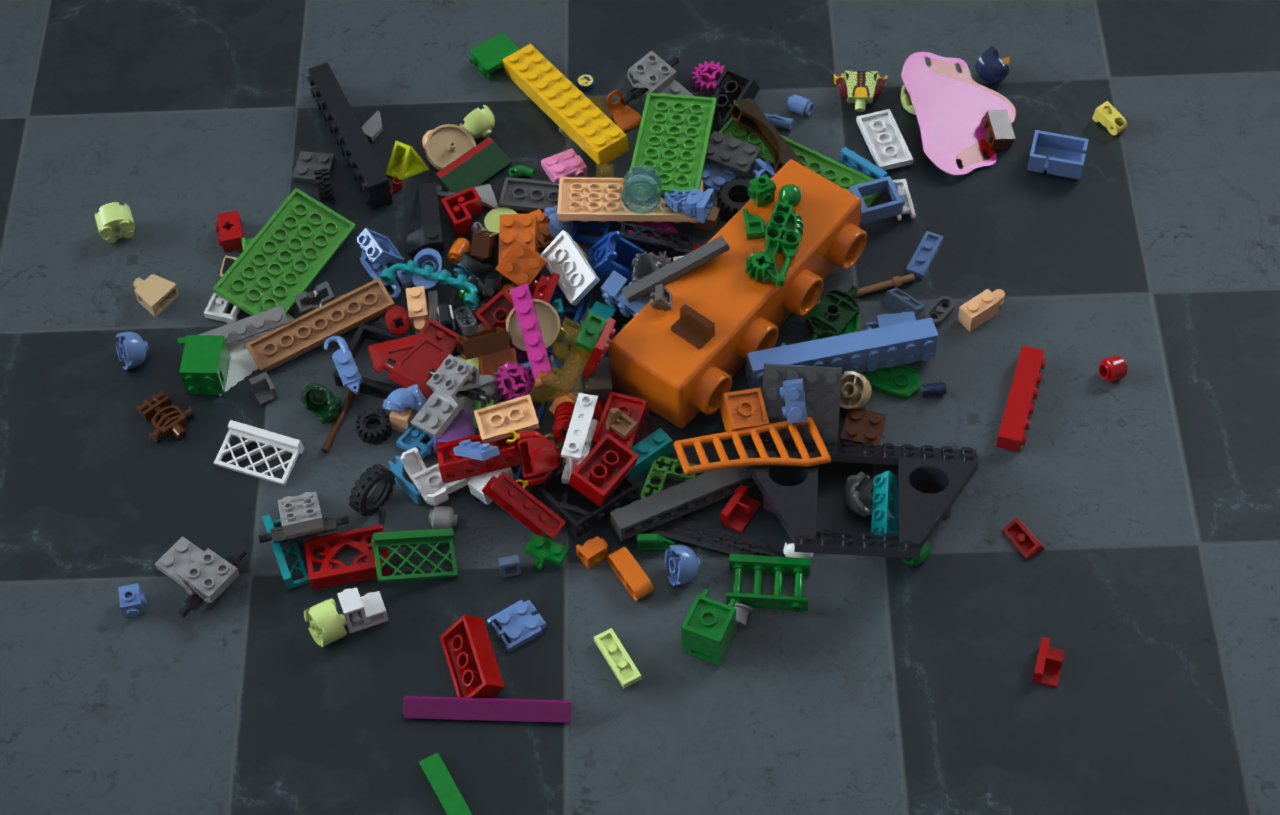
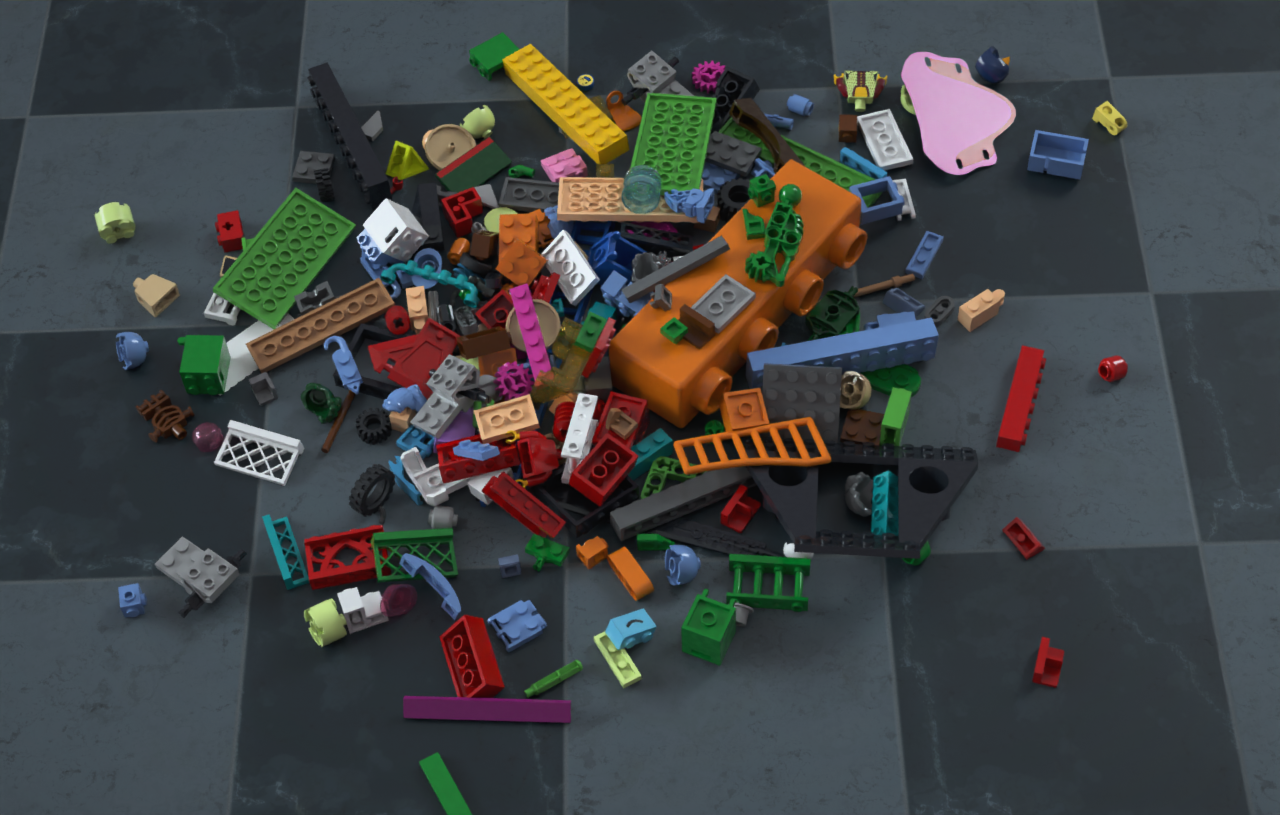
(207, 437): none -> clear pink hair
(251, 325): light grey plate -> none
(301, 520): light grey piece -> none
(386, 221): none -> white container
(398, 599): none -> clear pink piece
(416, 565): none -> medium blue slope
(554, 678): none -> bright green piece
(630, 629): none -> medium azure brick
(674, 330): none -> green tile
(714, 427): none -> green wheel
(724, 302): none -> light grey plate
(795, 402): medium blue brick -> none
(847, 128): none -> reddish brown brick
(895, 416): none -> bright green brick
(936, 388): dark blue pin -> none
(998, 129): brick -> none

